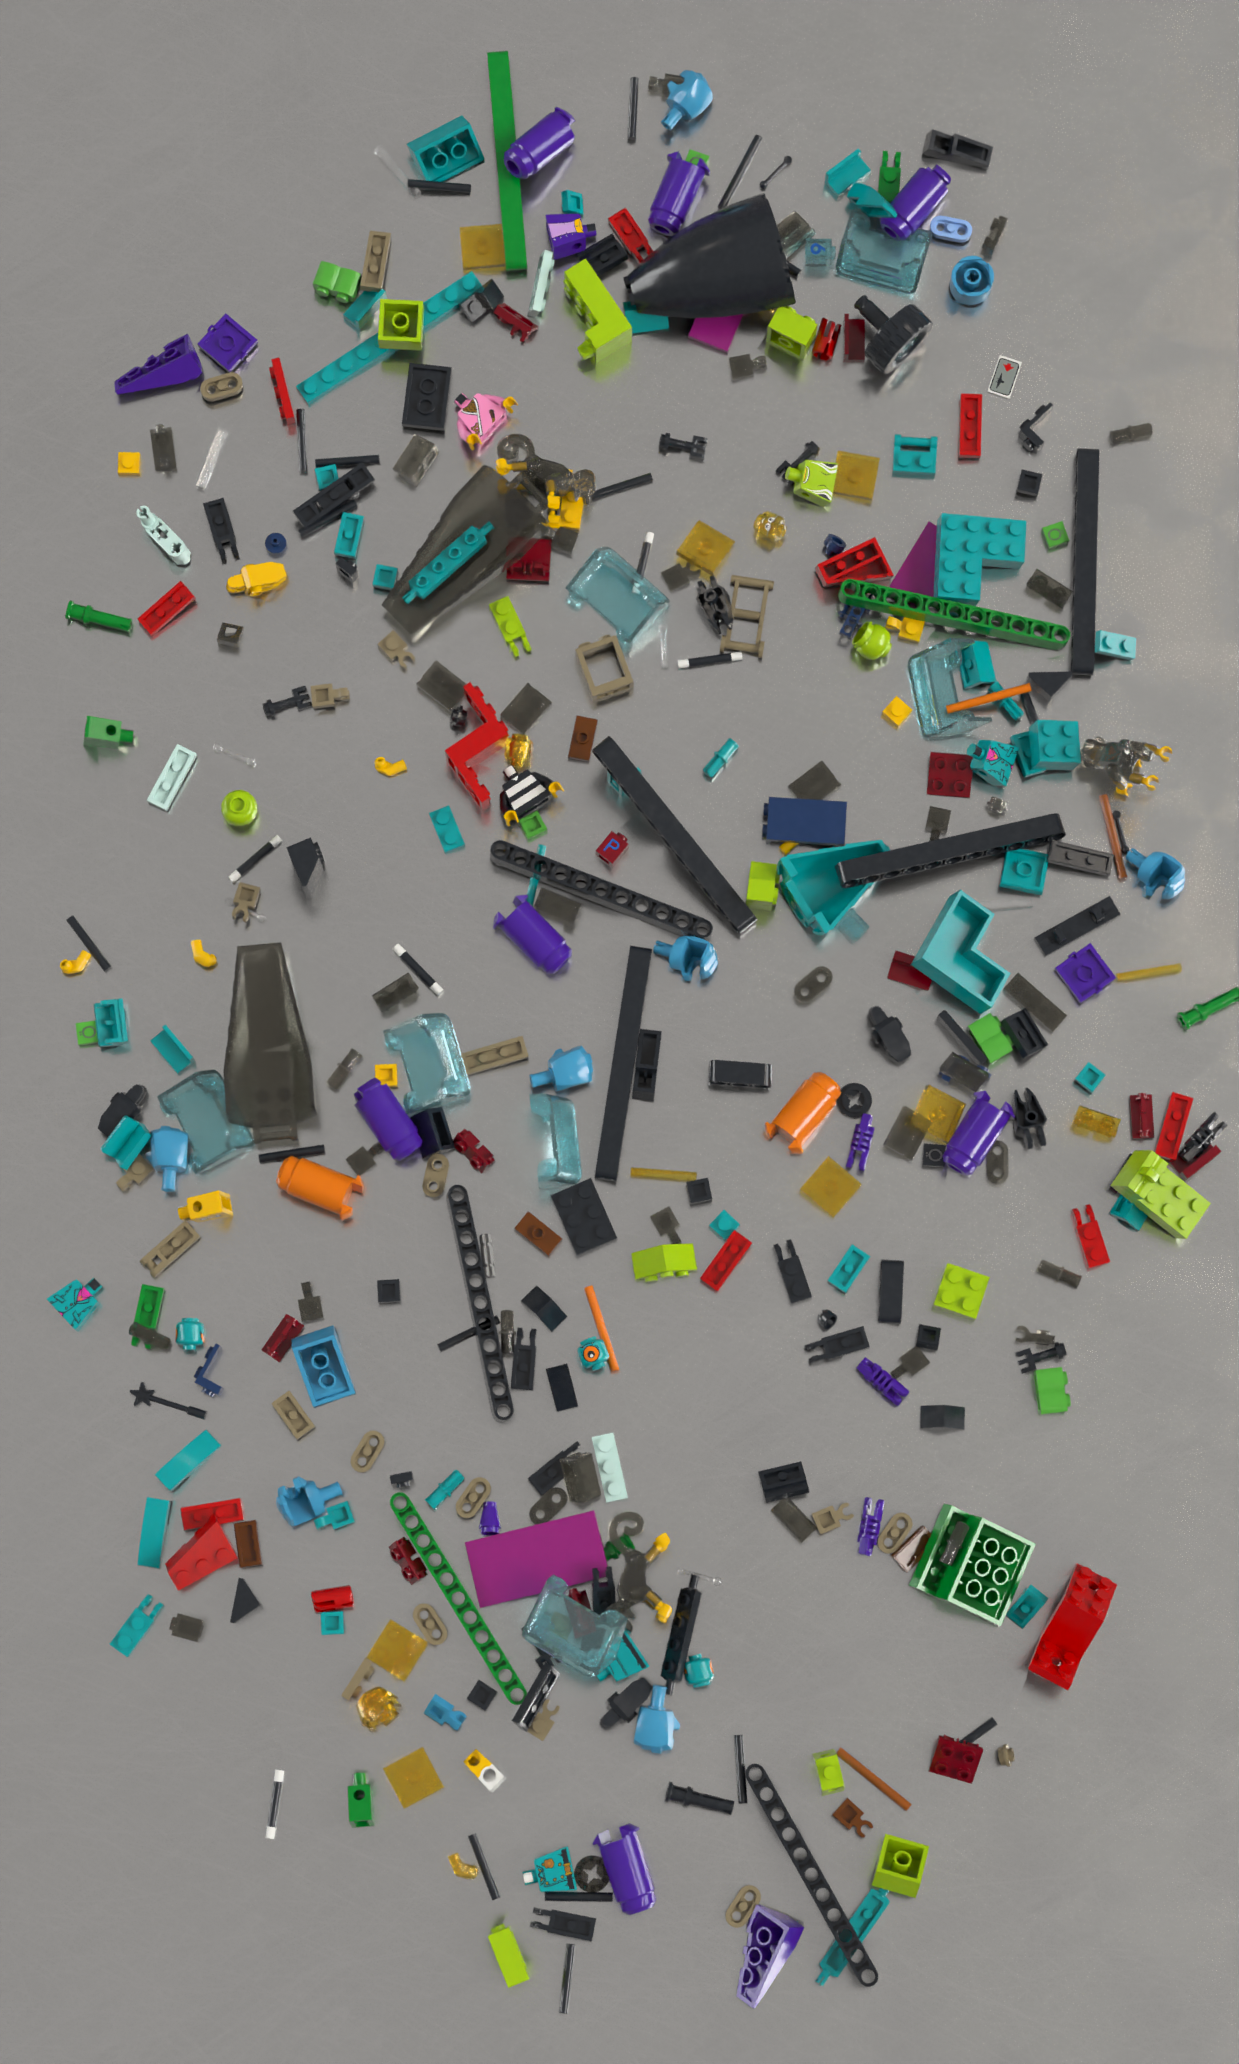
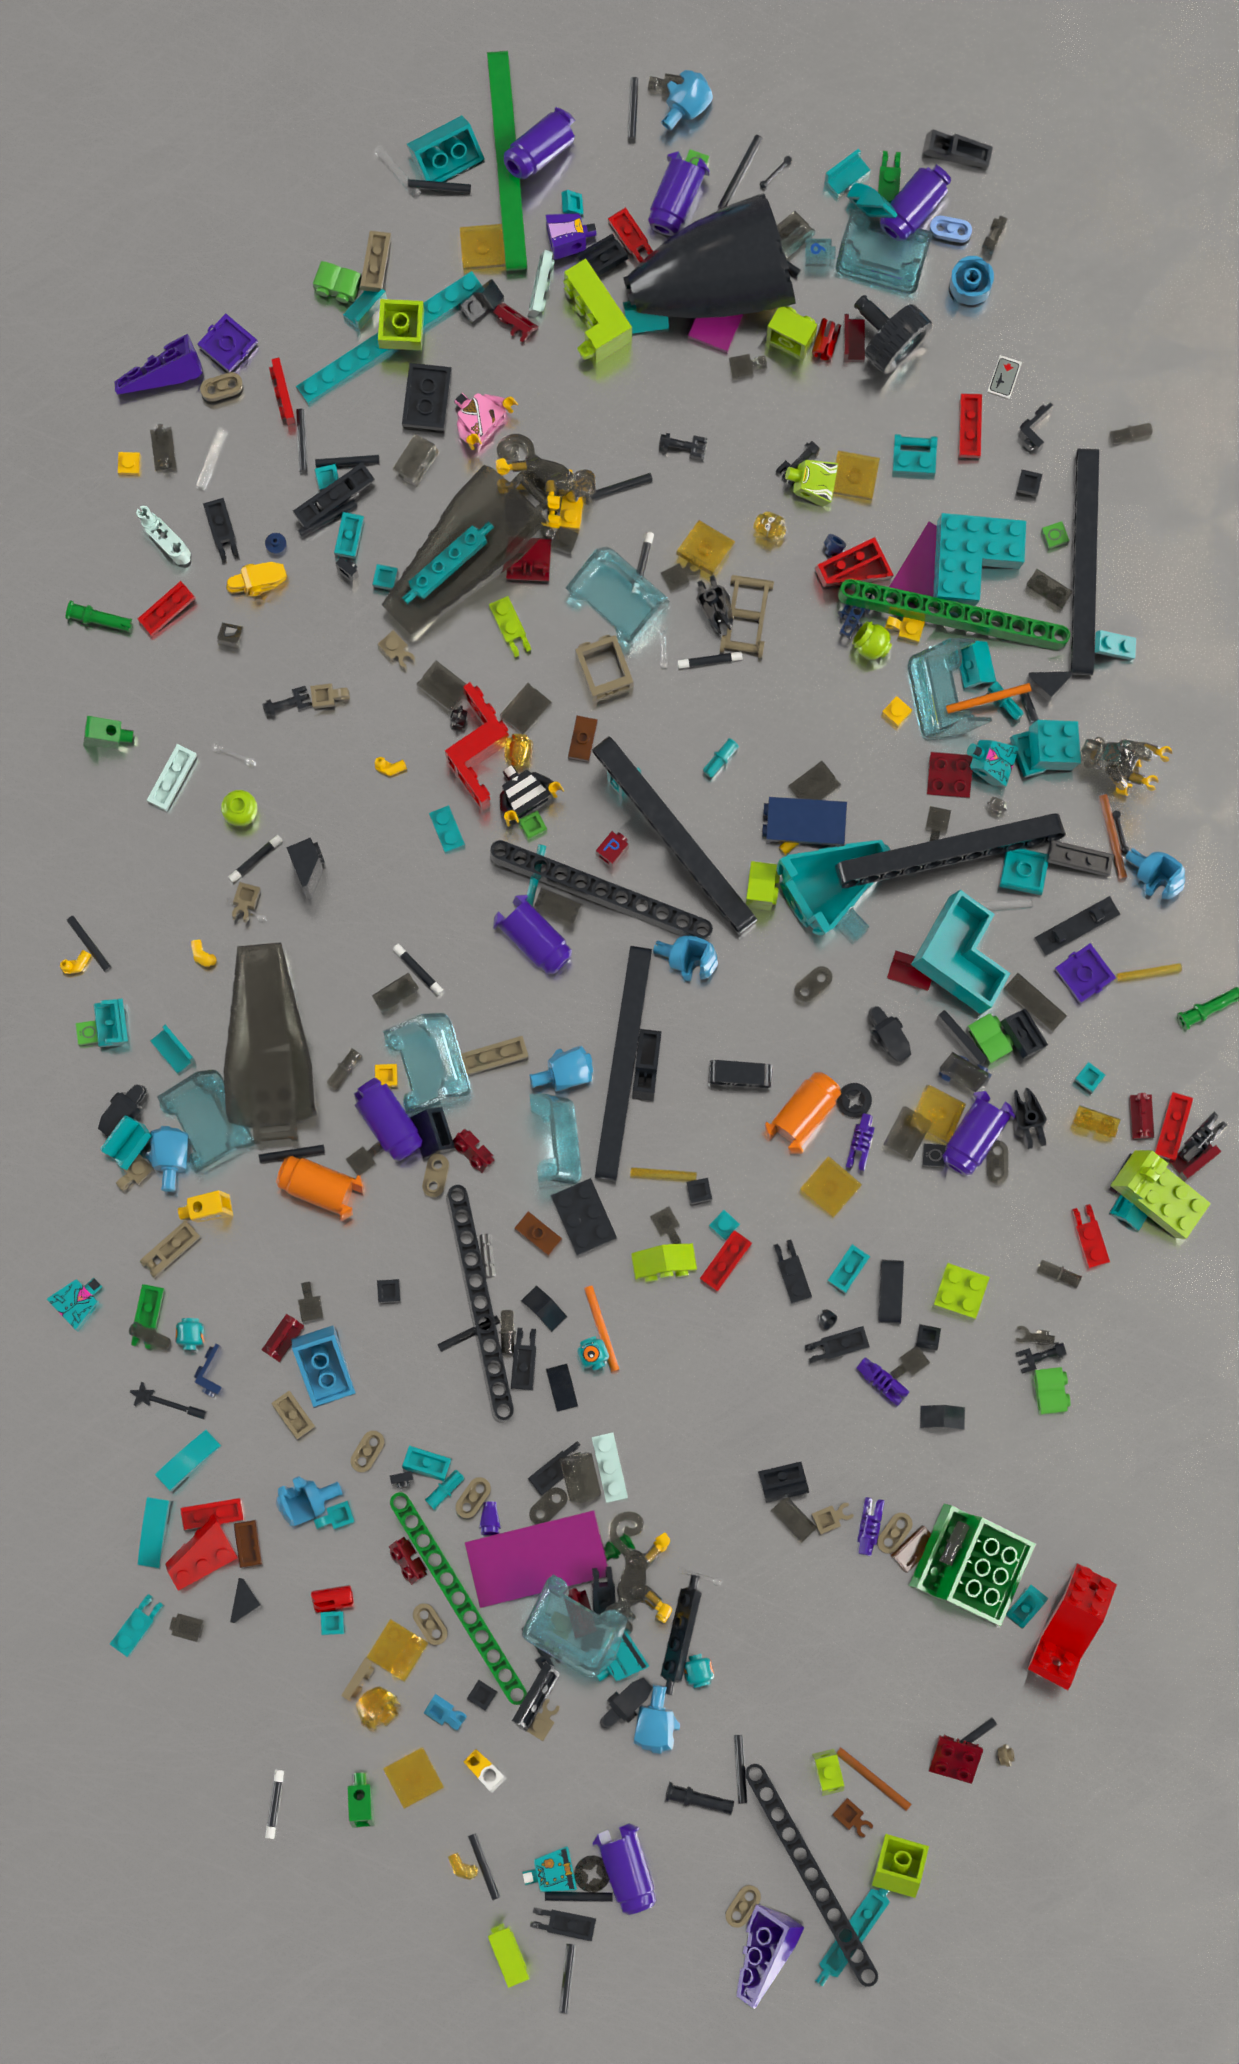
(426, 1463): none -> teal plate

